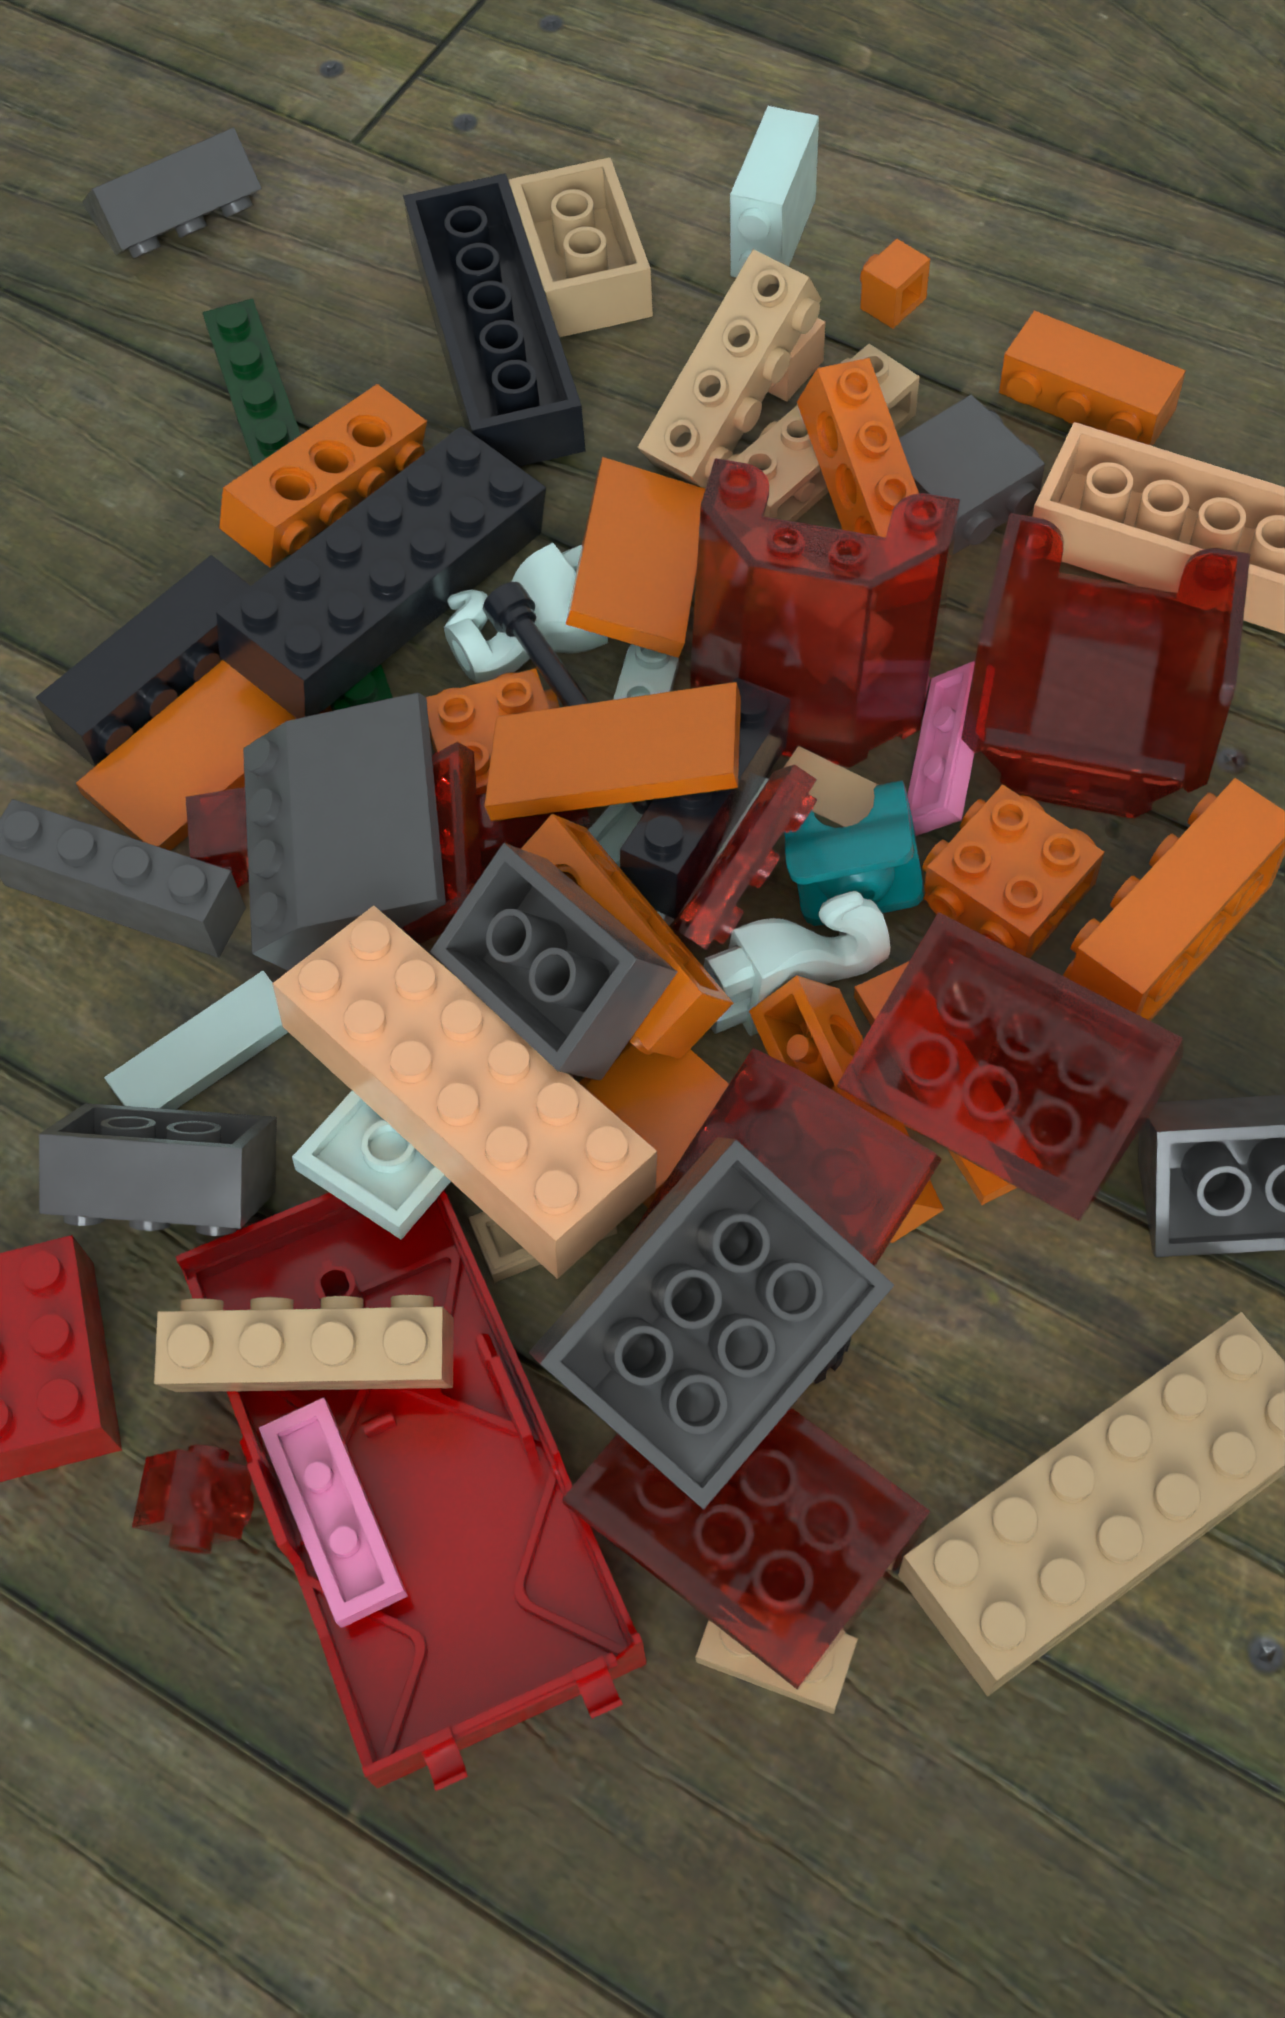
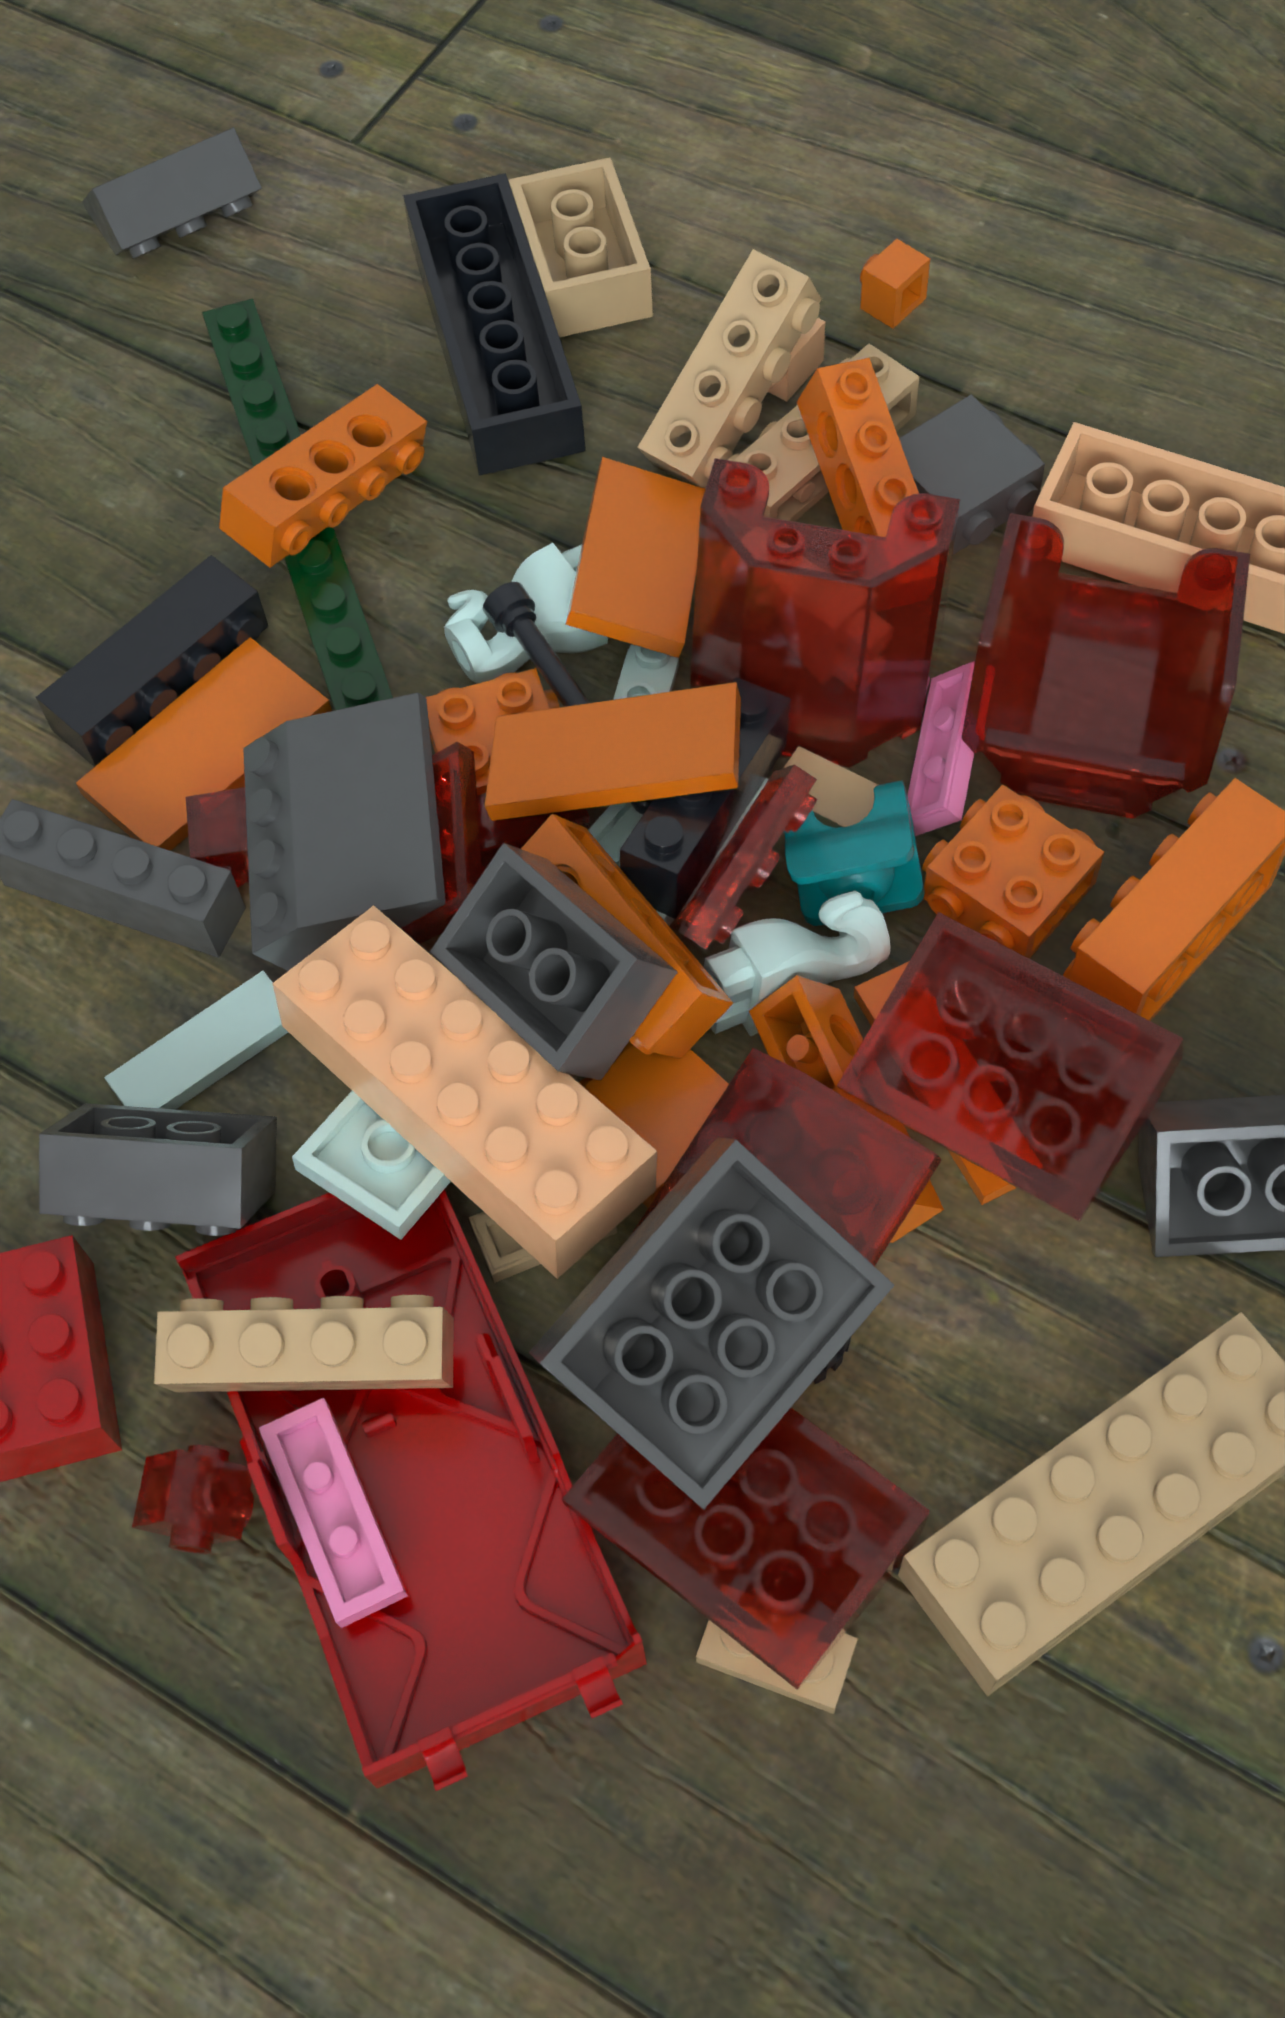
(380, 574): black brick -> none
(774, 188): light aqua brick -> none
(1090, 380): orange brick -> none

